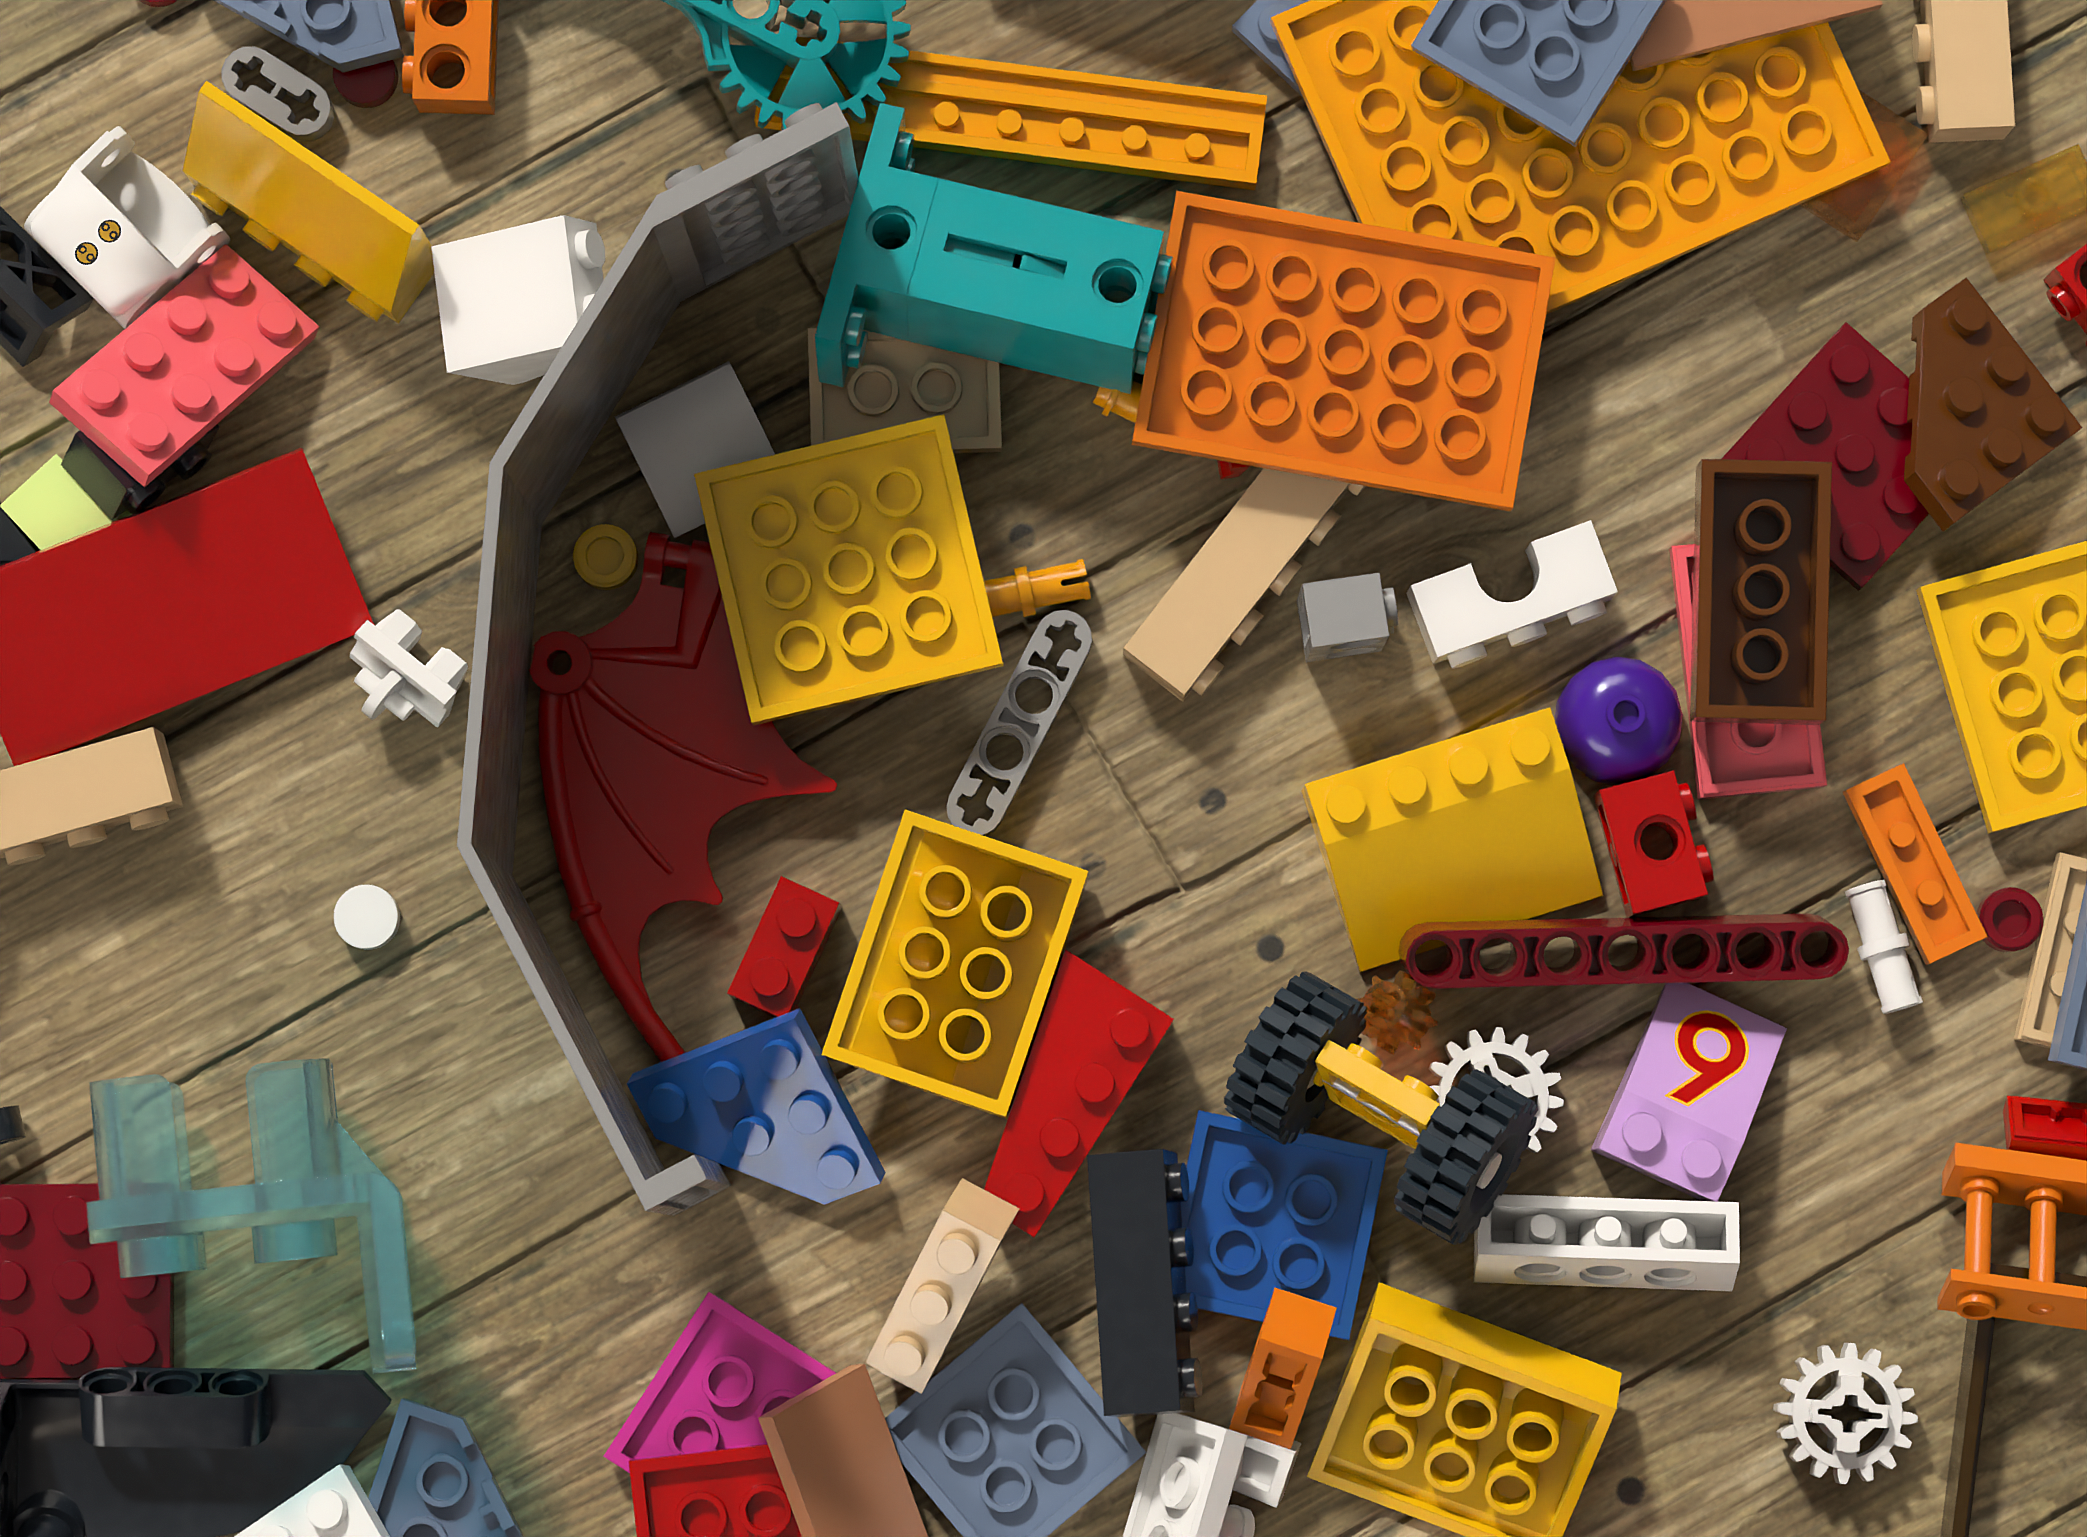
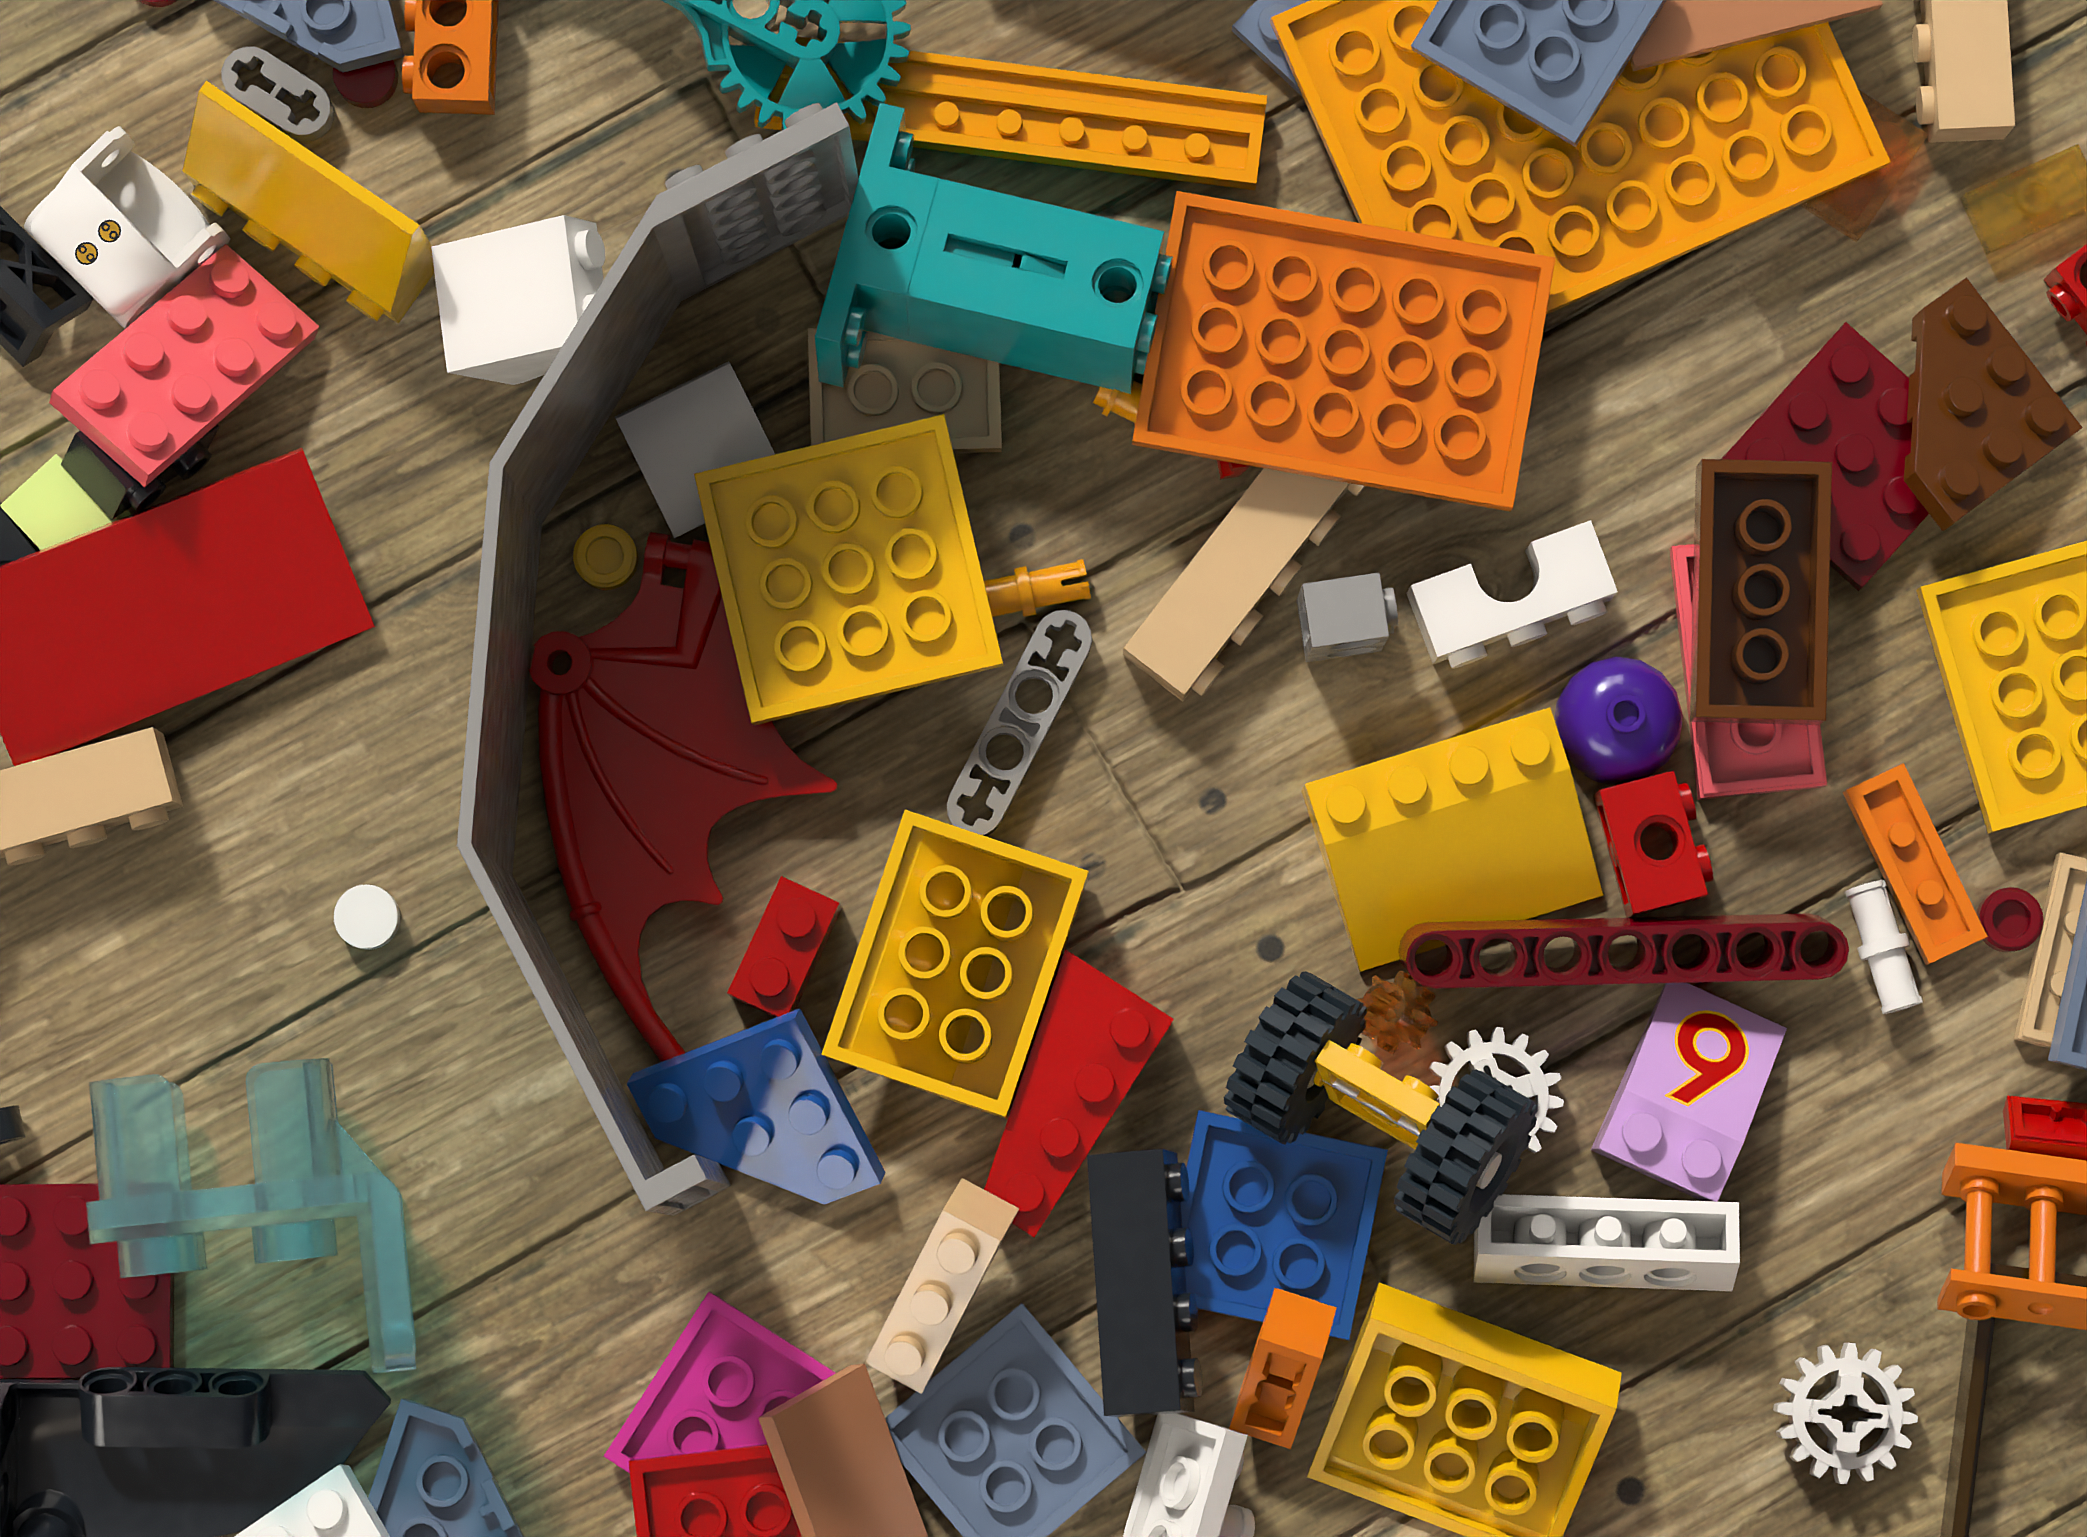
(398, 678): white hips -> none
(1266, 1470): white plate -> none

